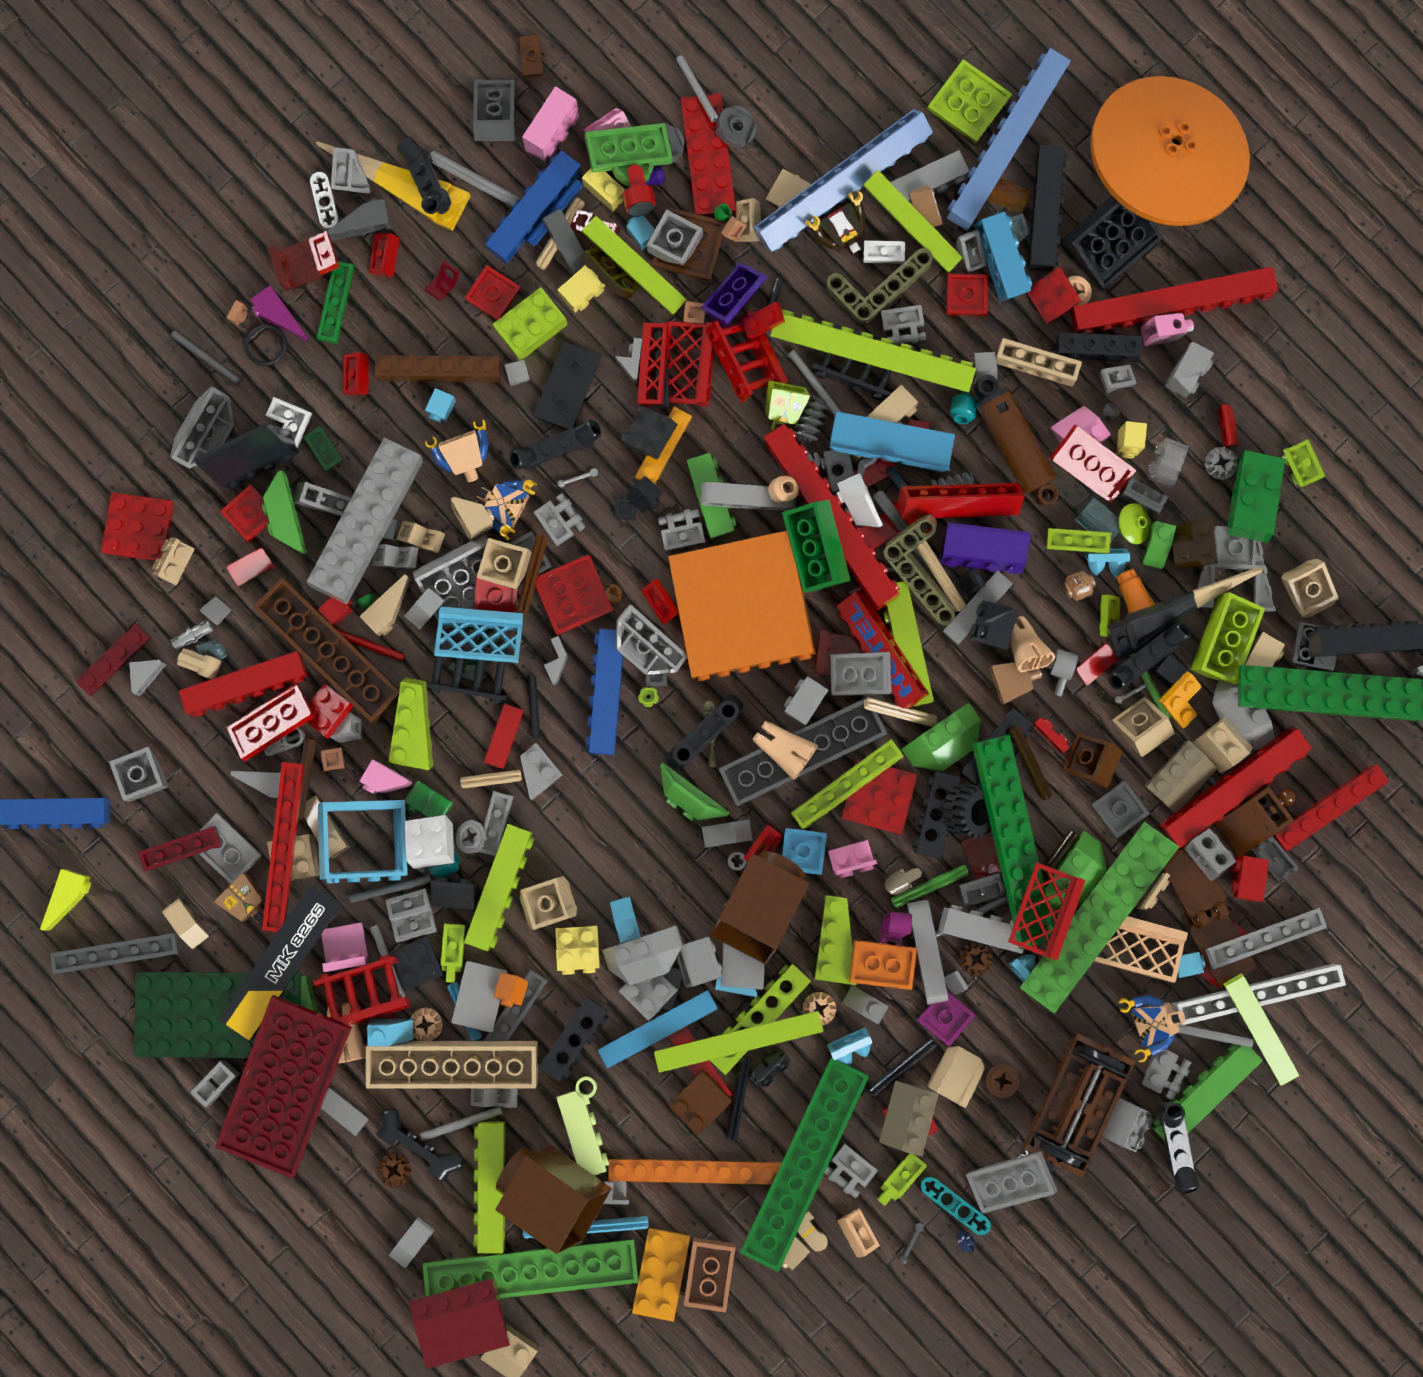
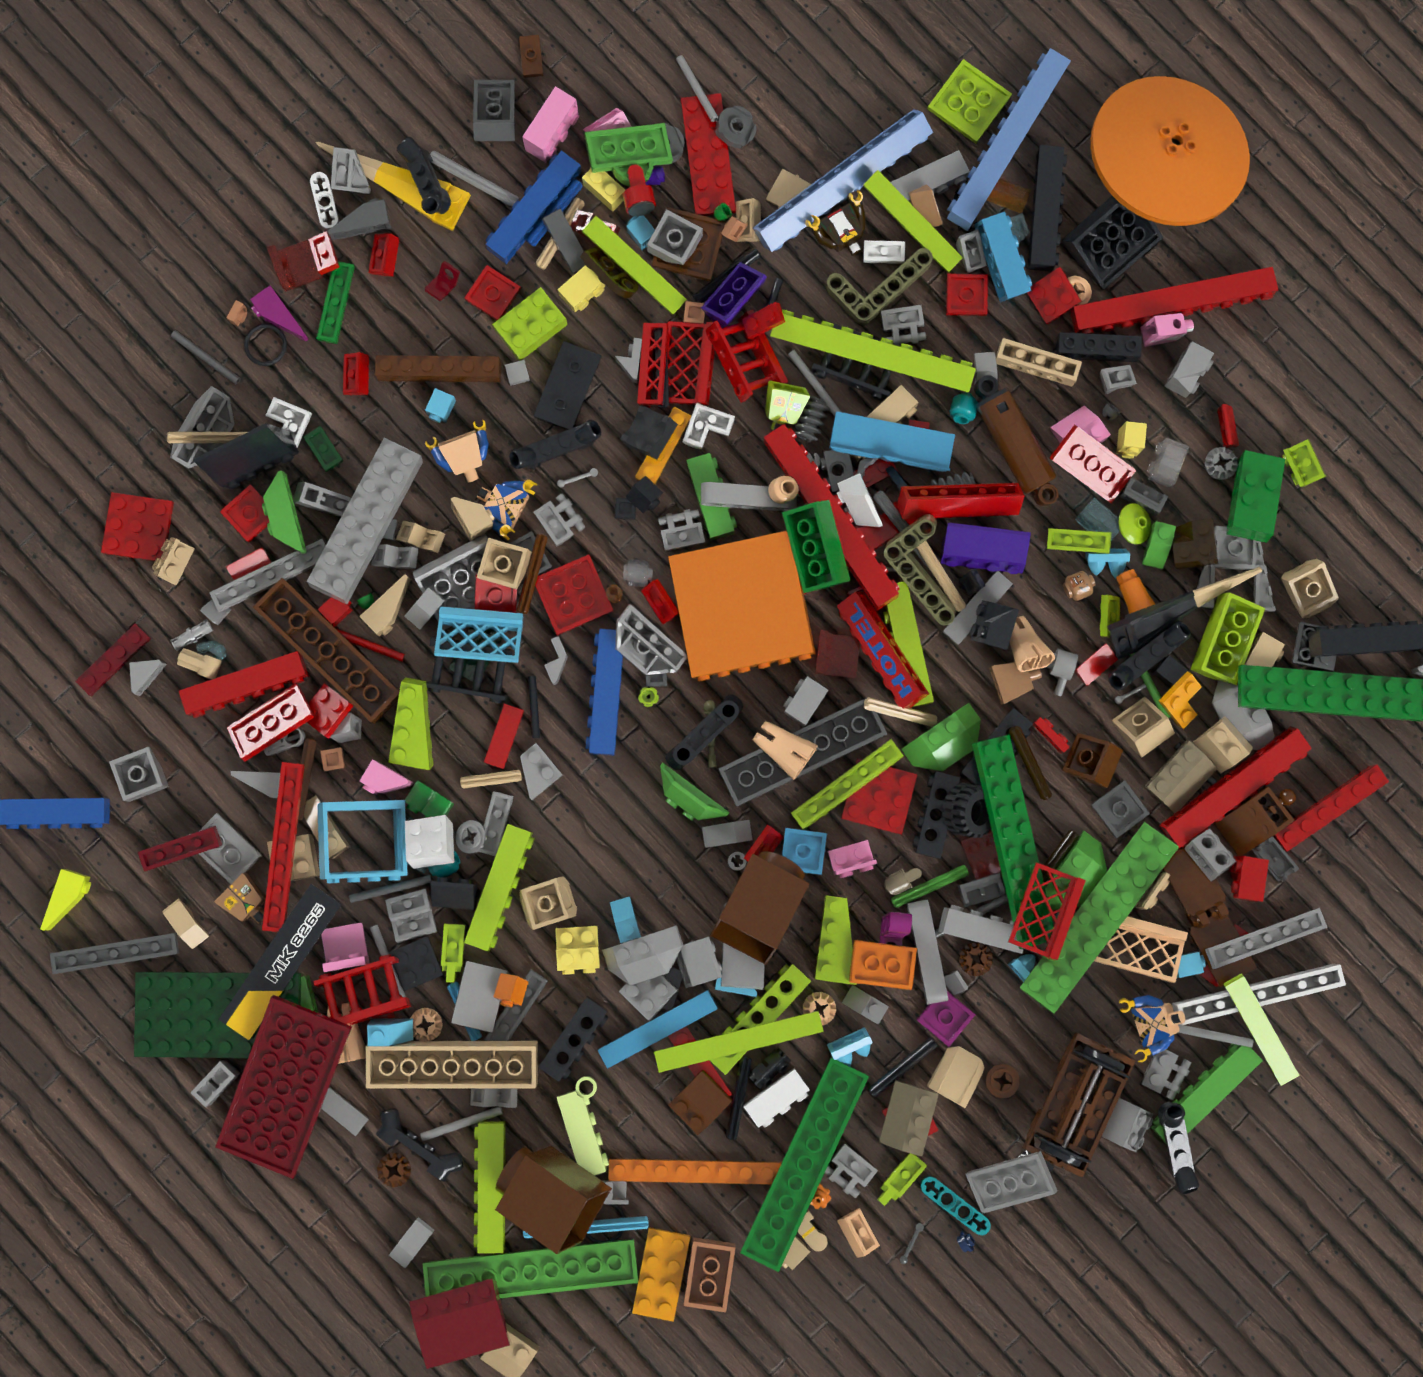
(202, 437): none -> tan axle
(267, 576): none -> light grey plate
(637, 573): none -> clear head
(702, 421): none -> white brick
(704, 293): none -> black axle
(776, 1098): none -> white brick
(821, 1197): none -> orange plant
(860, 673): light grey tile -> none

